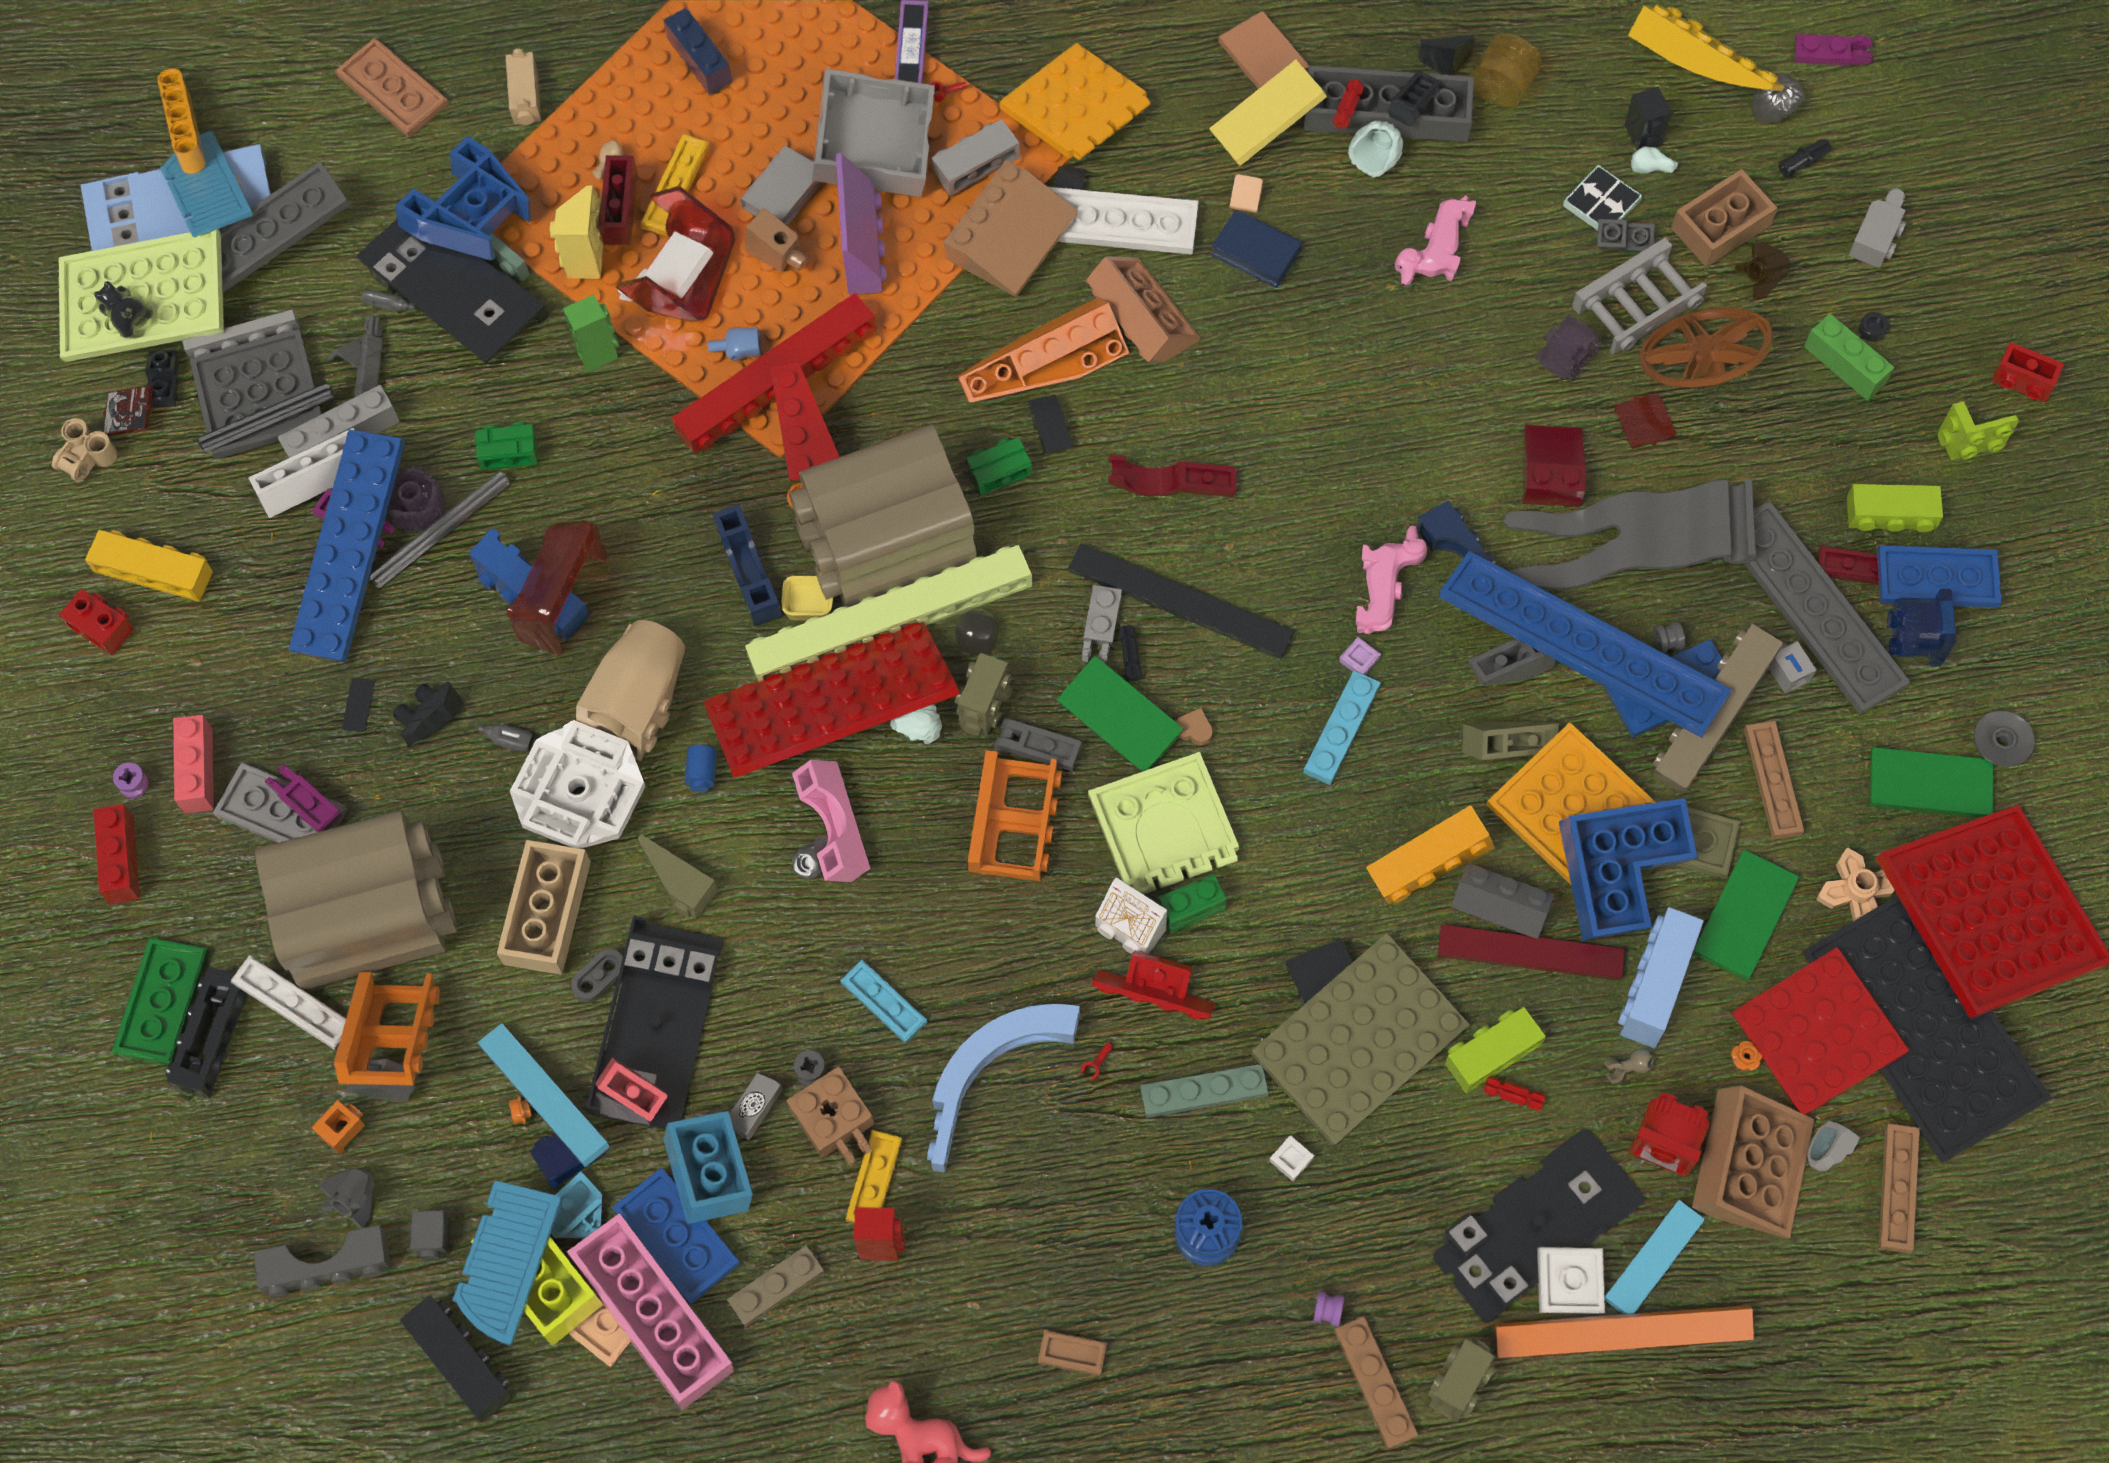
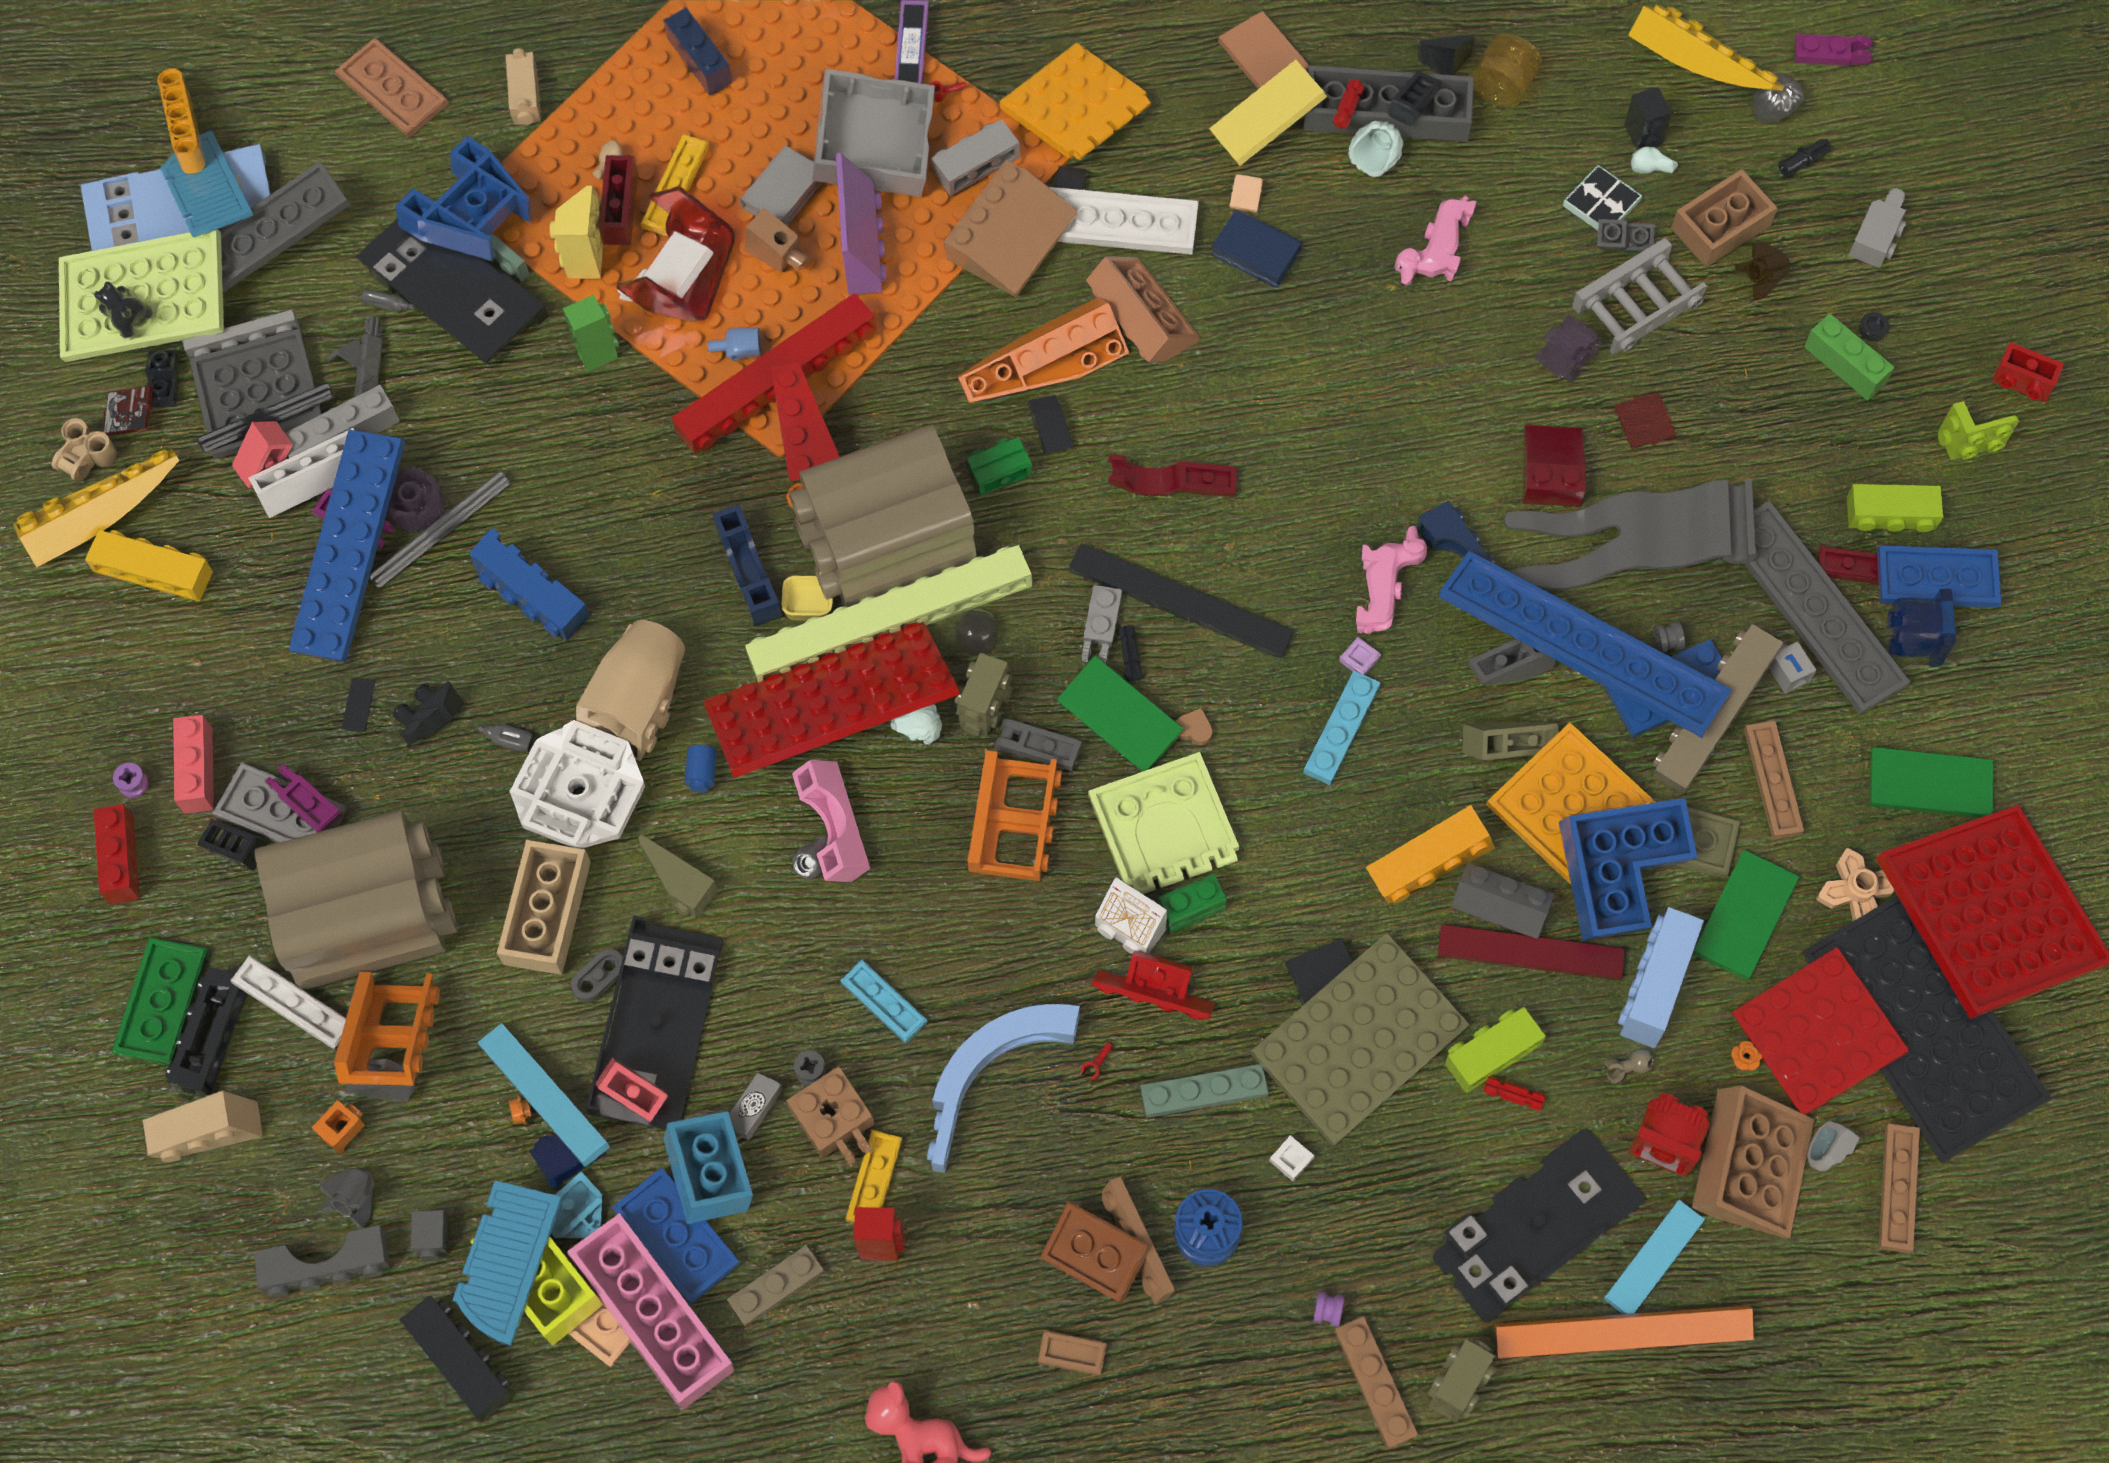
(80, 515): none -> yellow wedge
(96, 621): red brick -> none
(202, 1126): none -> tan wedge
(246, 852): none -> black slope
(261, 449): none -> coral brick
(506, 446): green brick -> none
(551, 582): clear red windscreen -> none
(1095, 1251): none -> dark orange tile
(1118, 1201): none -> medium nougat plate
(1571, 1280): white tile -> none
(1707, 351): dark orange wheel -> none
(2008, 728): dark grey dish -> none

